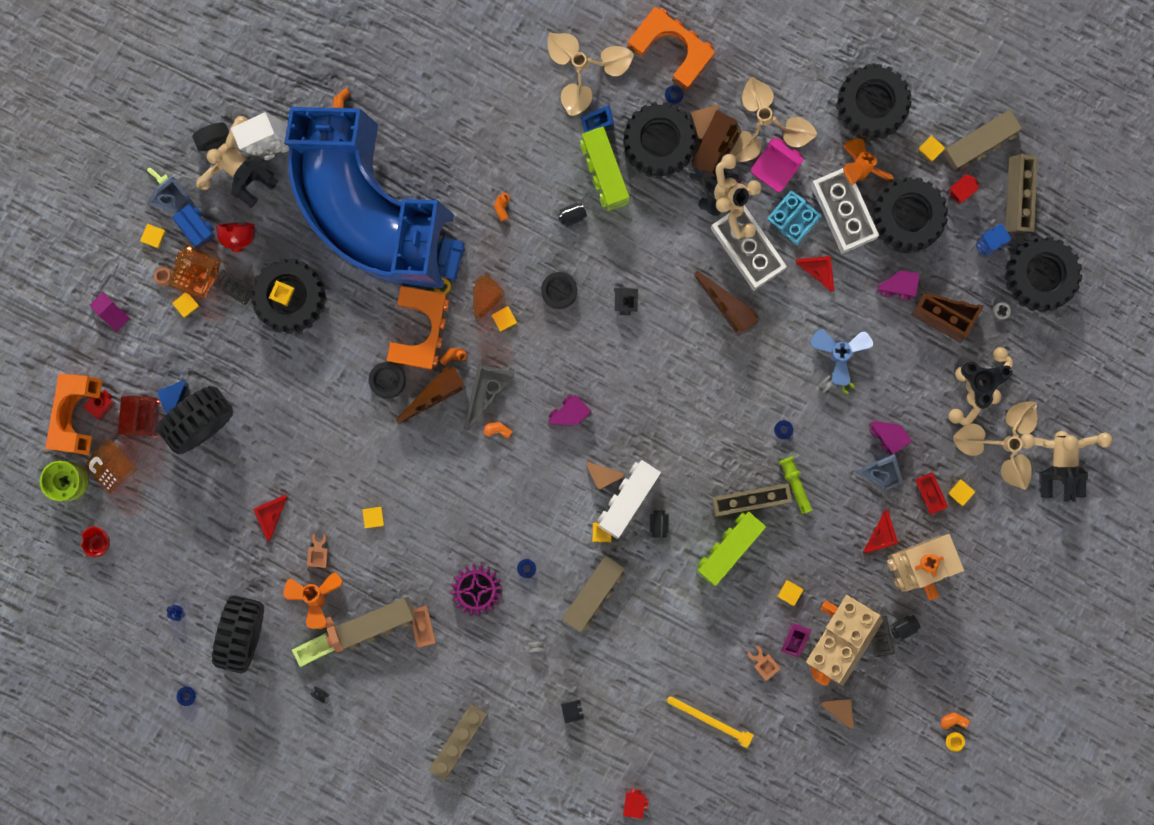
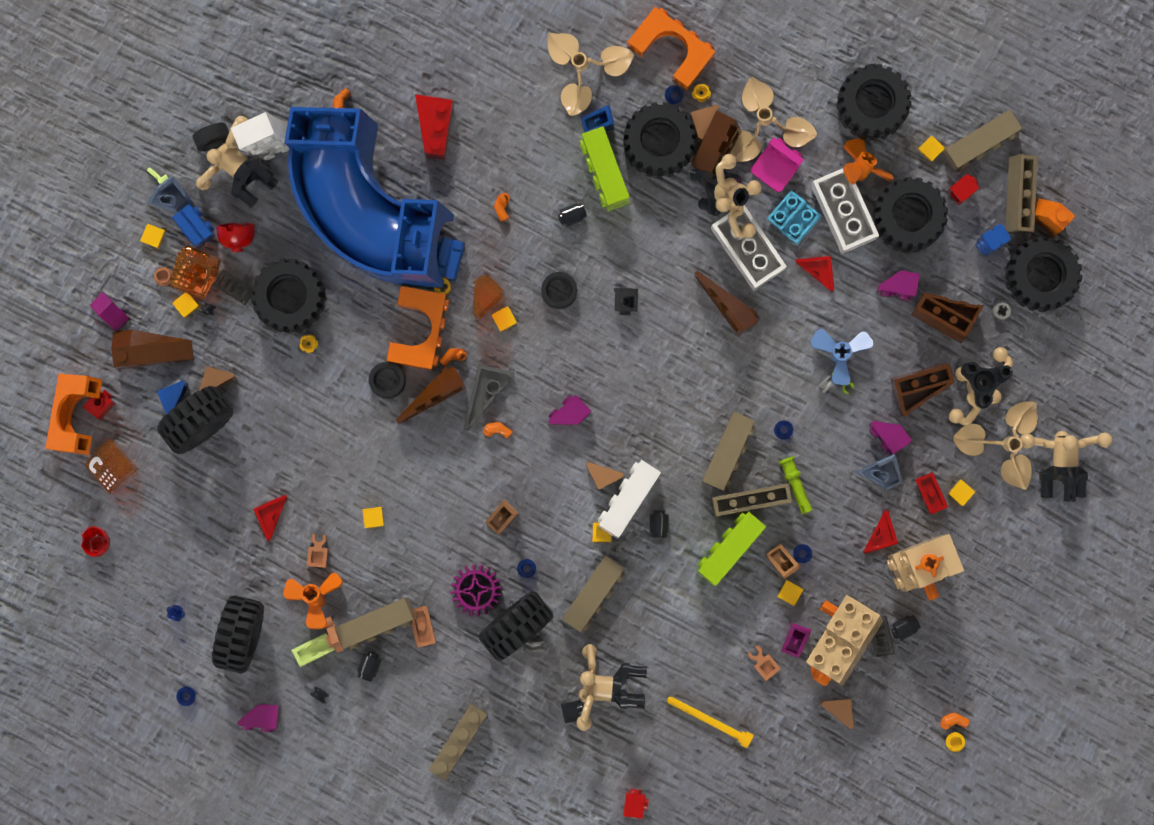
(53, 482): lime wheel -> none
(138, 416): clear red slope -> none
(141, 349): none -> reddish brown wedge
(206, 308): none -> black bush
(216, 378): none -> medium nougat slope
(262, 716): none -> magenta slope
(281, 293): yellow tile -> none
(313, 343): none -> yellow plate
(369, 666): none -> black brick
(435, 123): none -> red wedge
(501, 517): none -> medium nougat slope
(516, 626): none -> black tyre
(607, 687): none -> wheel
(696, 93): none -> yellow plate
(728, 450): none -> dark tan brick
(782, 561): none -> medium nougat slope
(807, 549): none -> clear blue plate
(919, 386): none -> reddish brown wedge
(1052, 216): none -> orange slope

